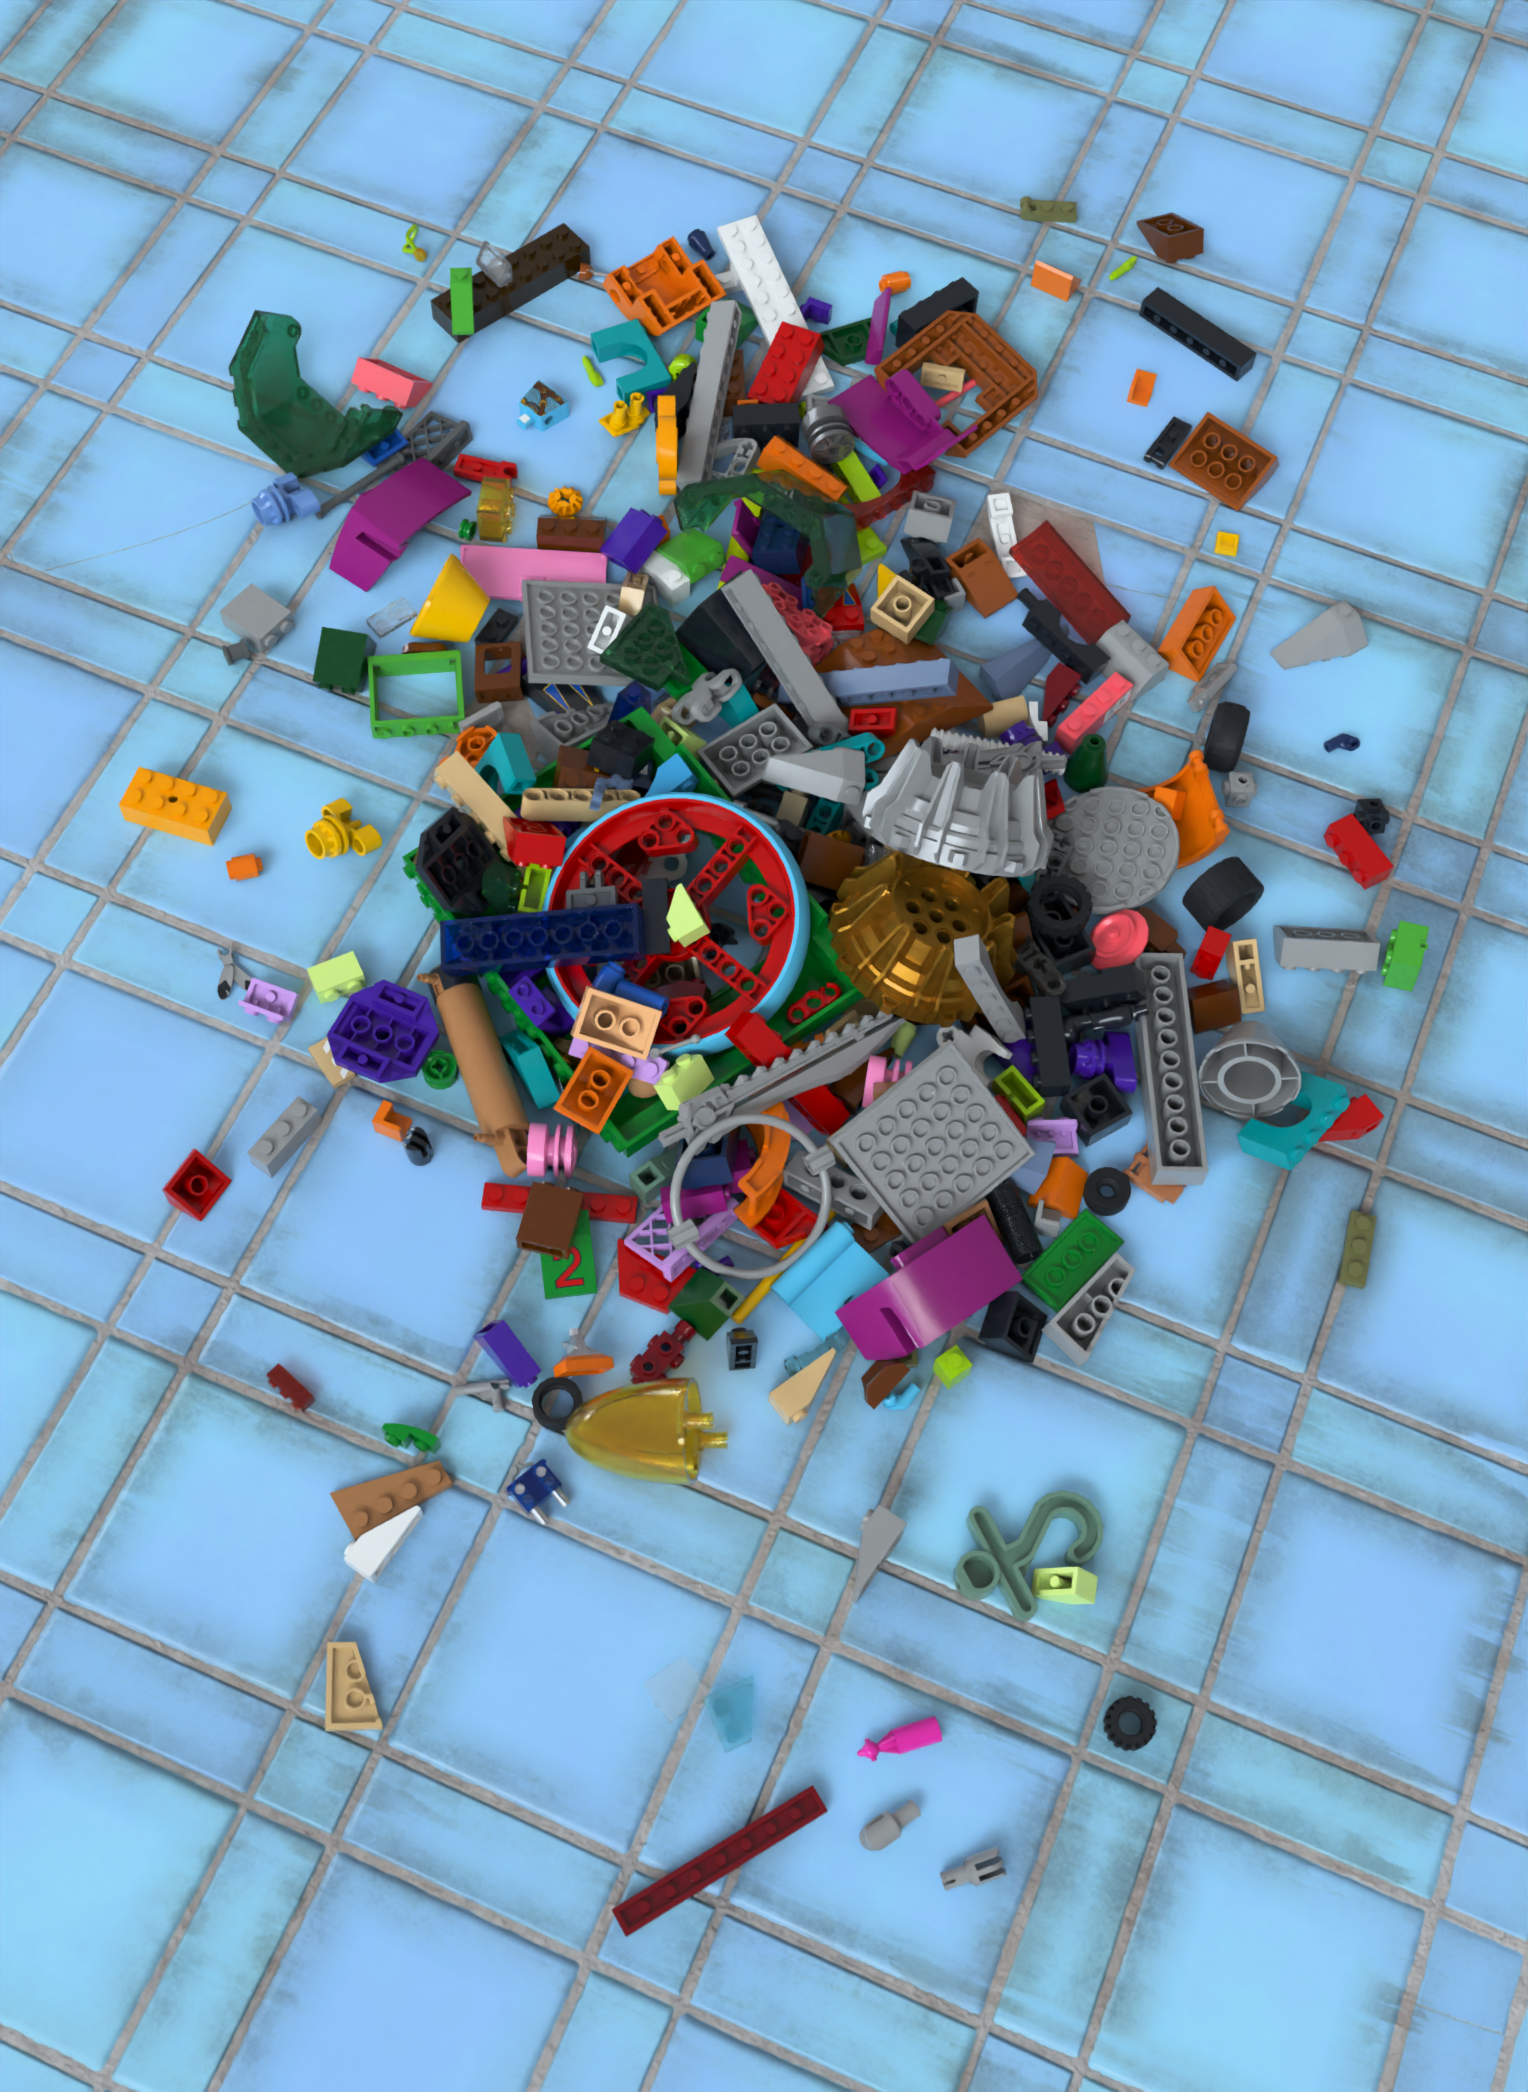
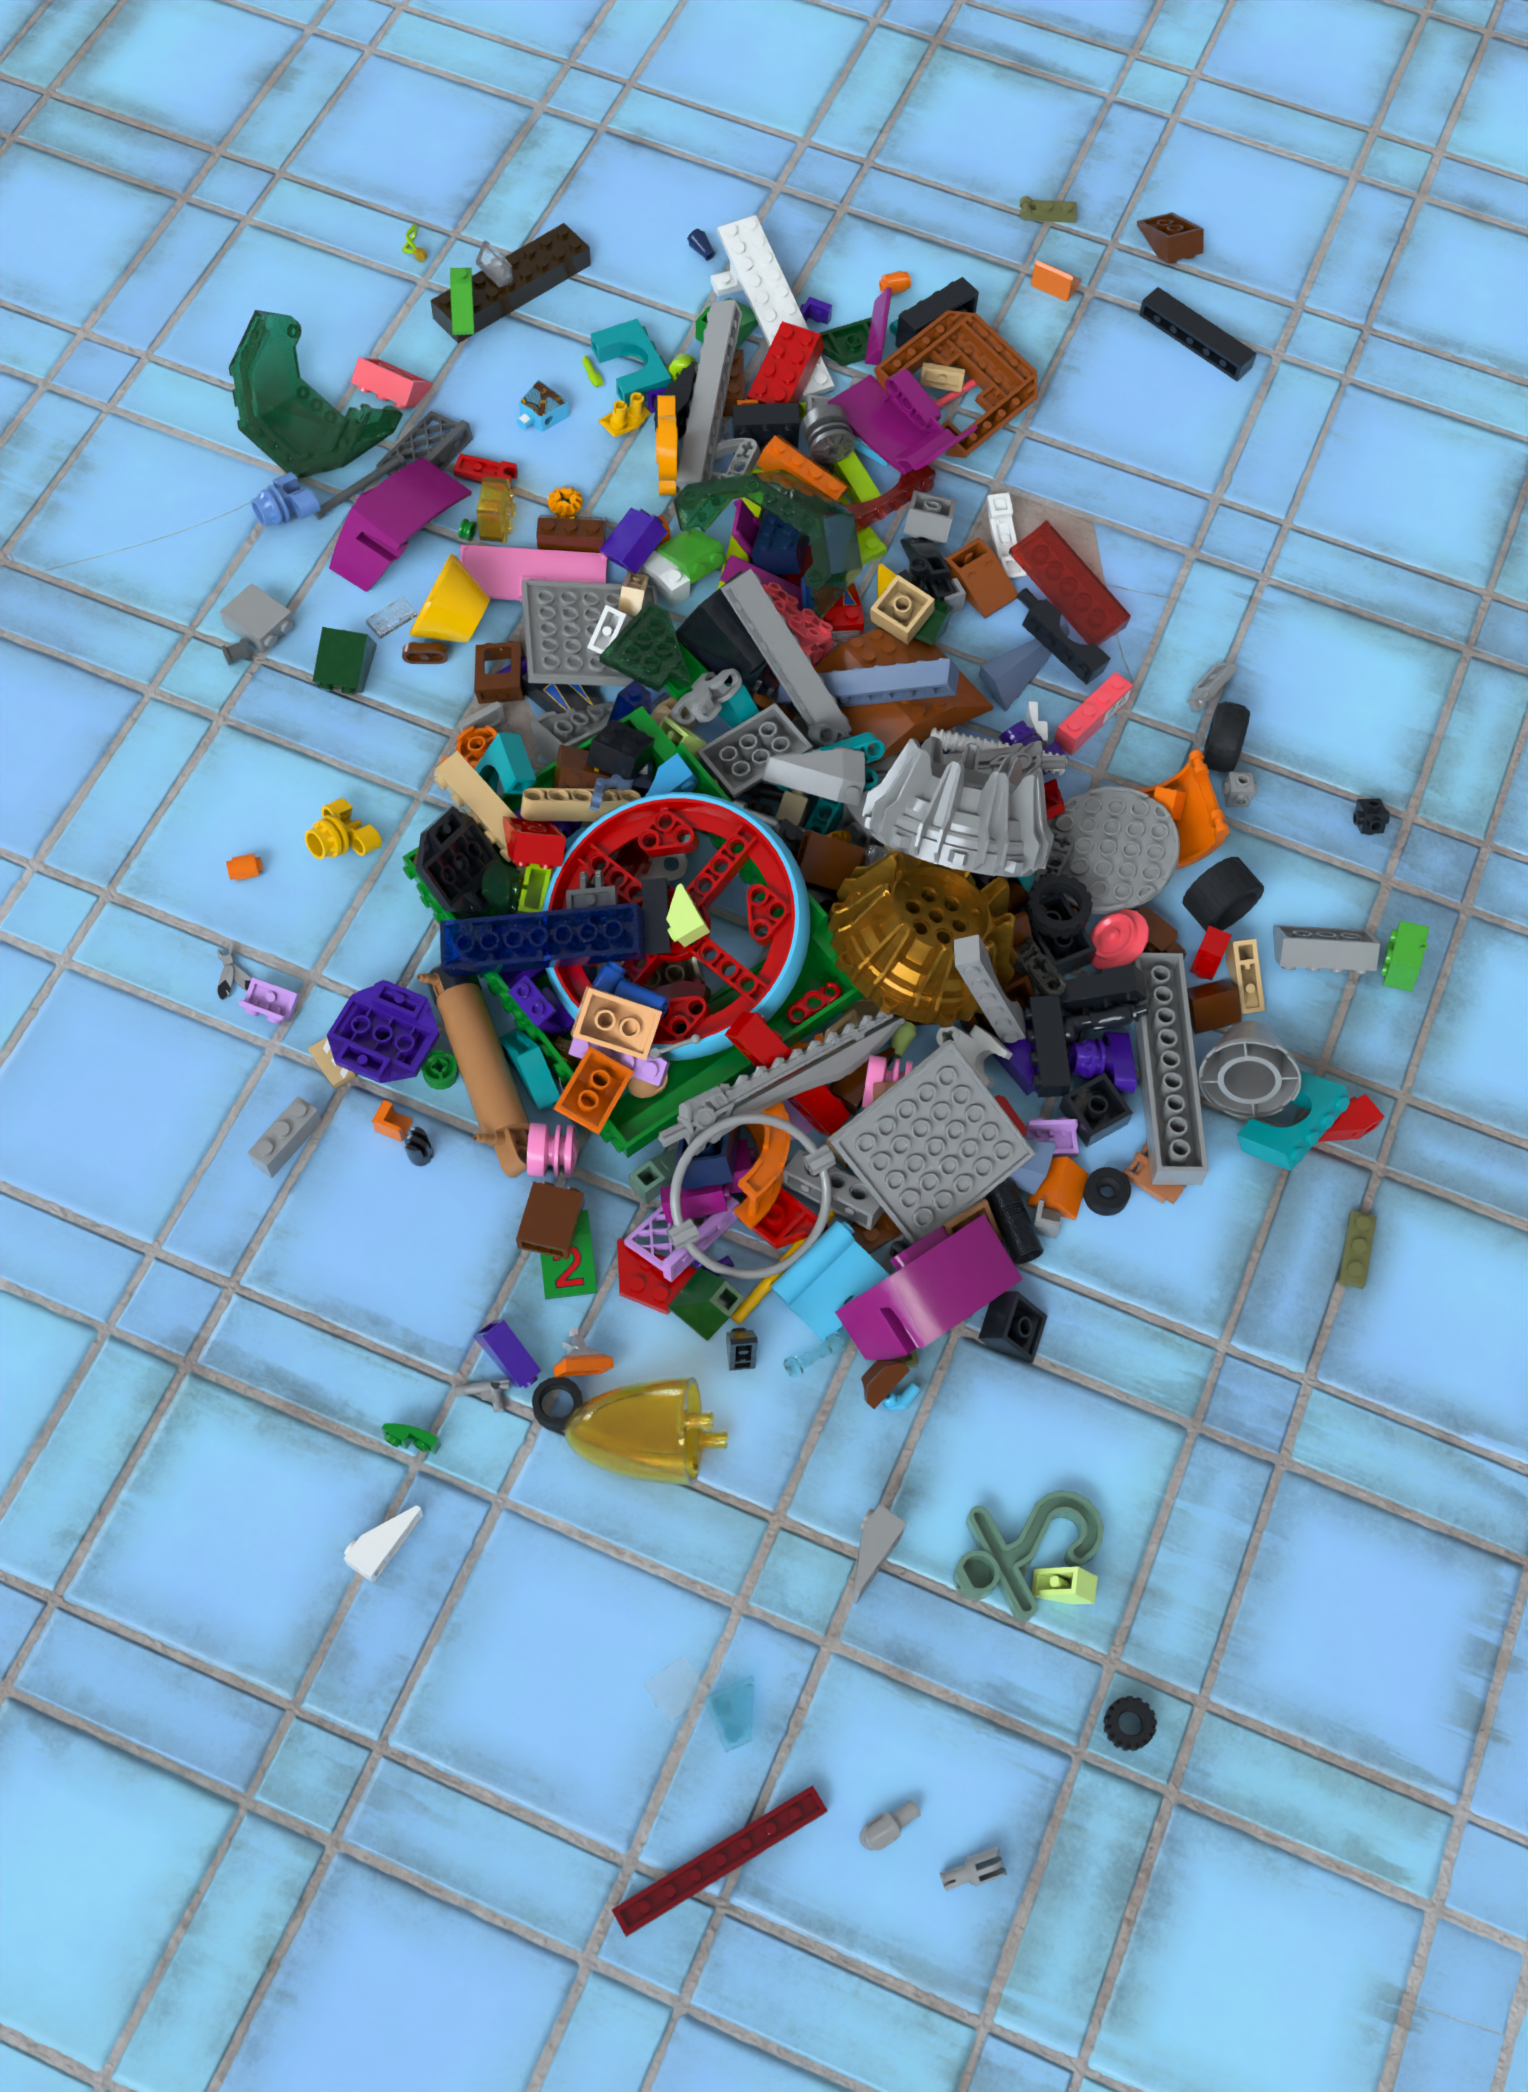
(175, 806): light orange brick -> none
(196, 1186): red slope -> none
(290, 1388): clear red piece -> none
(336, 977): yellowish green brick -> none
(348, 1693): tan wing -> none
(384, 1498): medium nougat wing -> none
(385, 448): blue slope -> none
(408, 665): bright green window -> none
(497, 628): black plate -> none
(533, 1486): clear blue piece -> none
(587, 272): dark orange hinge -> none
(599, 1205): red plate -> none
(661, 1360): dark red brick -> none
(663, 288): orange slope -> none
(683, 1080): yellowish green brick -> none
(721, 935): black piece -> none
(797, 1394): tan slope -> none
(876, 720): red slope -> none
(878, 476): dark purple slope -> none
(904, 1739): dark pink wheel -> none
(952, 1367): lime brick -> none
(1003, 716): tan brick -> none
(1019, 1093): lime piece -> none
(1058, 690): dark red slope -> none
(1071, 1260): green tile -> none
(1083, 1318): light grey wedge -> none
(1087, 765): dark green cone -> none
(1125, 267): lime piece -> none
(1132, 659): light grey slope -> none
(1141, 387): orange panel -> none
(1167, 442): black plate -> none
(1197, 633): orange slope -> none
(1224, 462): dark orange slope -> none
(1226, 543): yellow tile -> none
(1328, 636): light grey wedge -> none
(1342, 741): dark blue arm -> none
(1358, 851): red brick -> none

